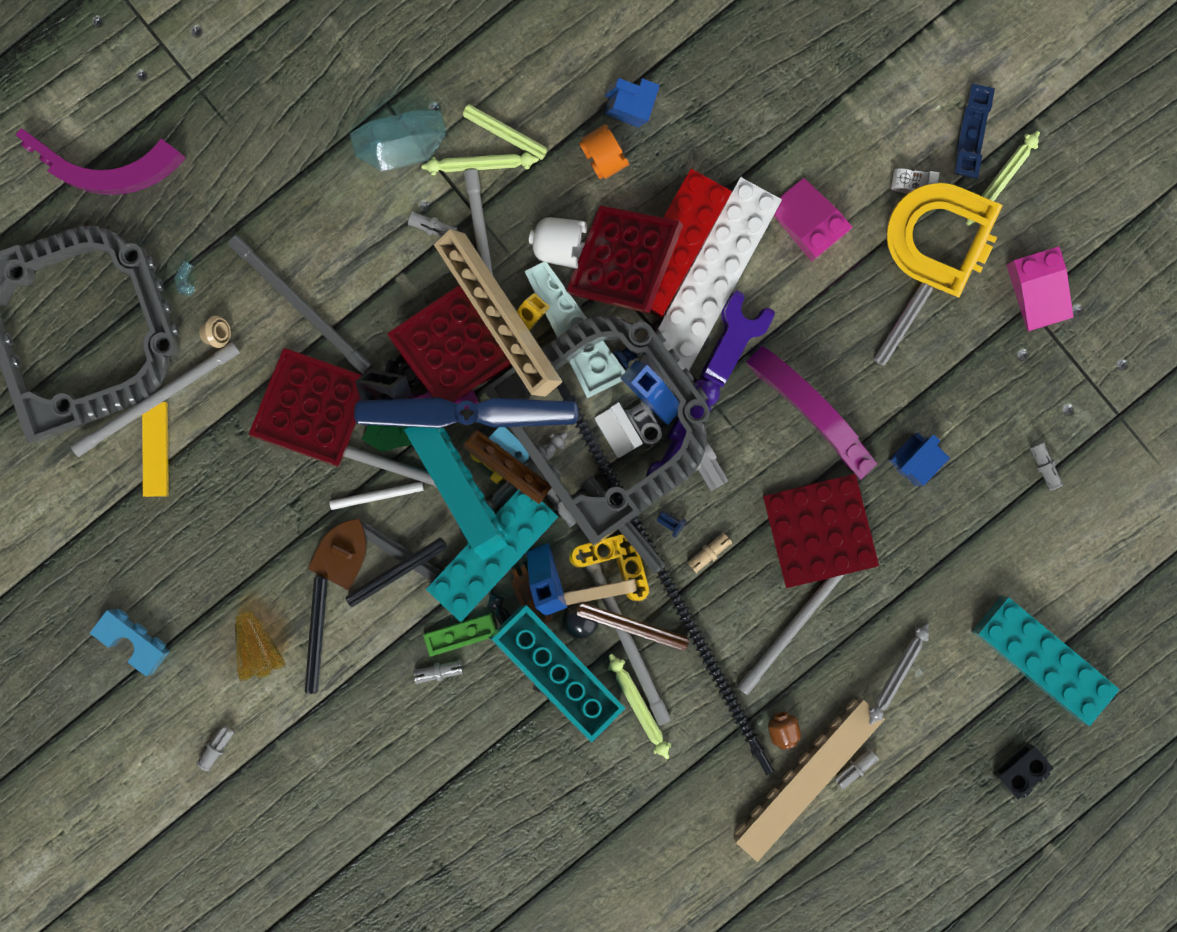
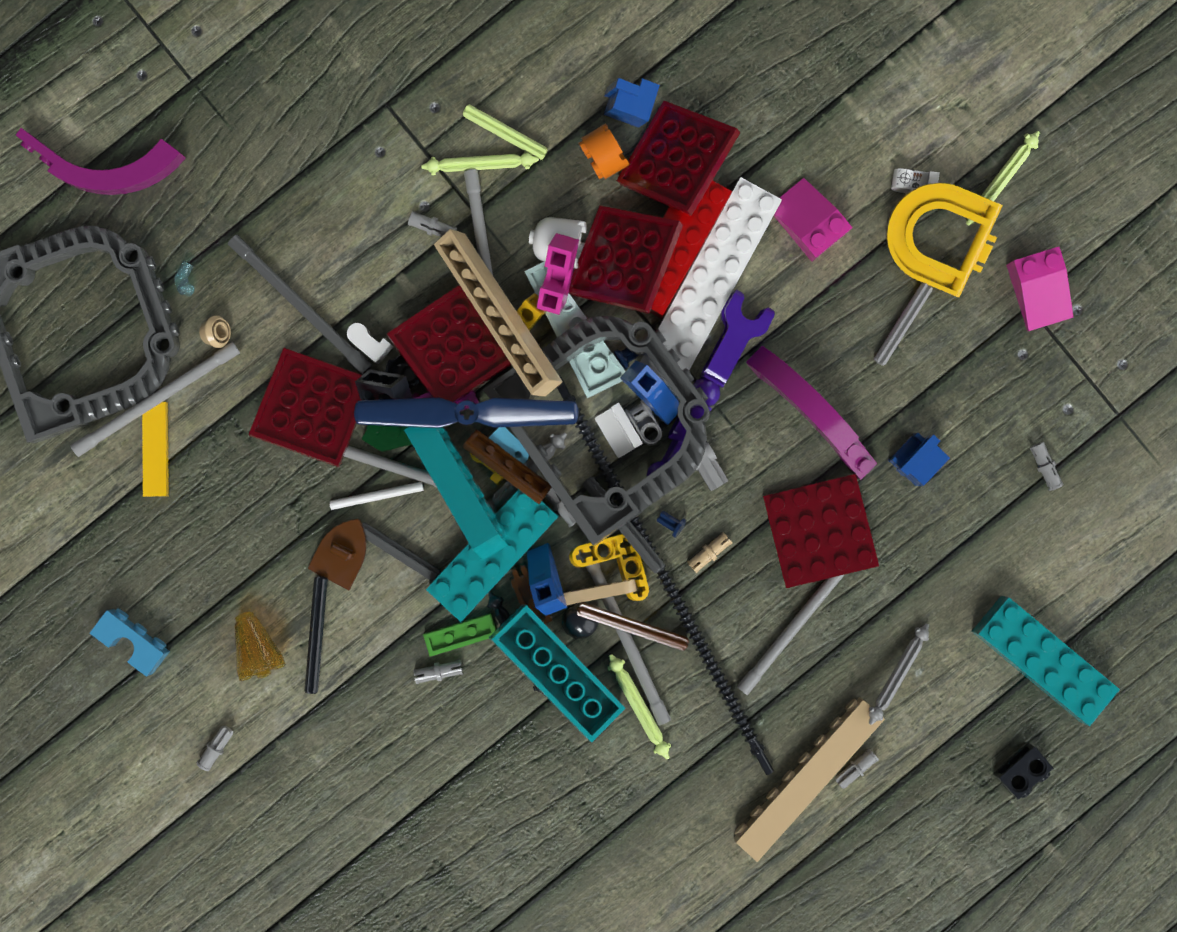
(361, 337): none -> white leg
(396, 572): black axle -> none
(399, 139): clear light blue wedge -> none
(560, 266): none -> dark pink arch
(678, 157): none -> dark red plate
(784, 730): dark orange head -> none
(972, 131): dark blue slope -> none

